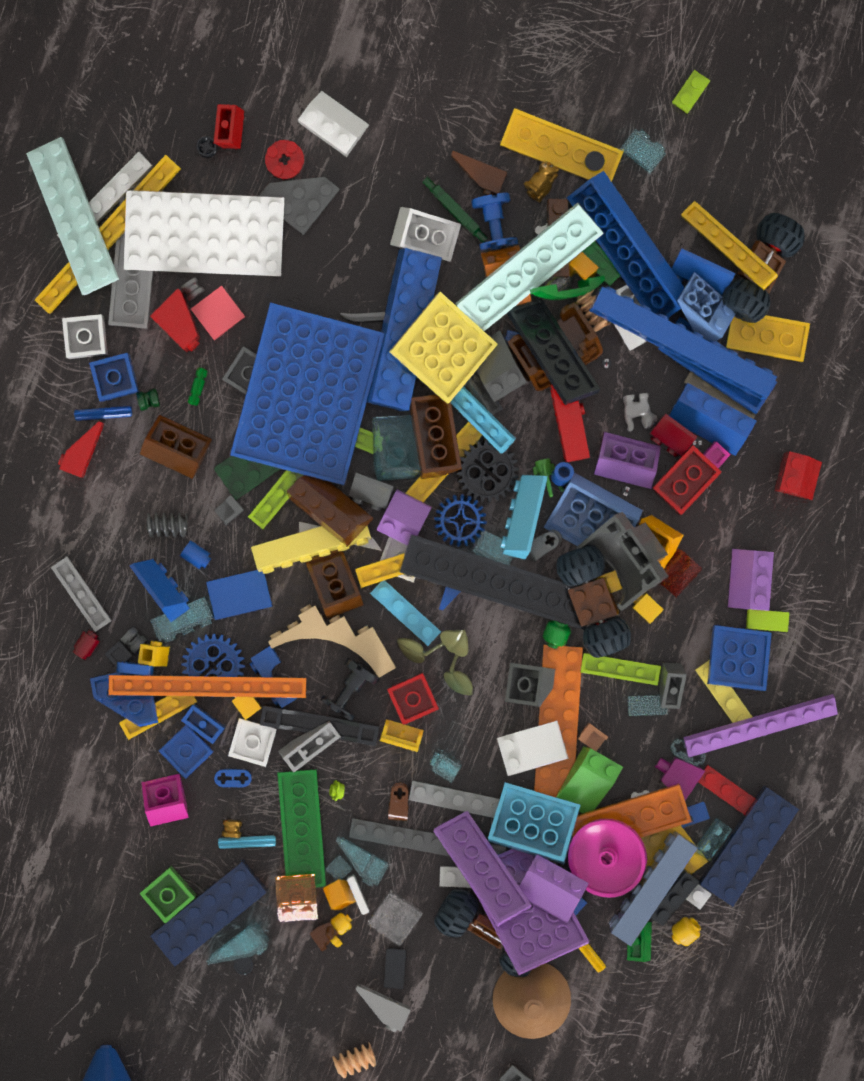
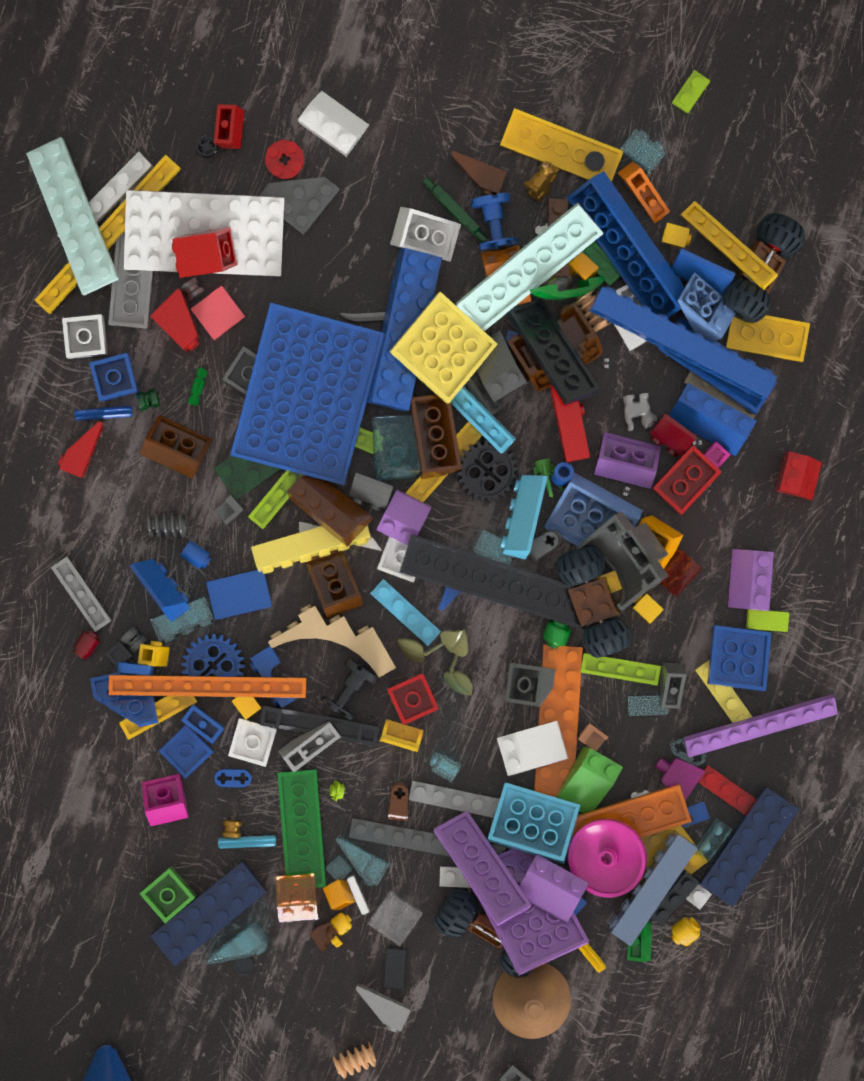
(204, 252): none -> red slope
(379, 571): yellow plate -> none
(458, 537): blue gear -> none
(643, 191): none -> orange slope
(676, 236): none -> yellow brick

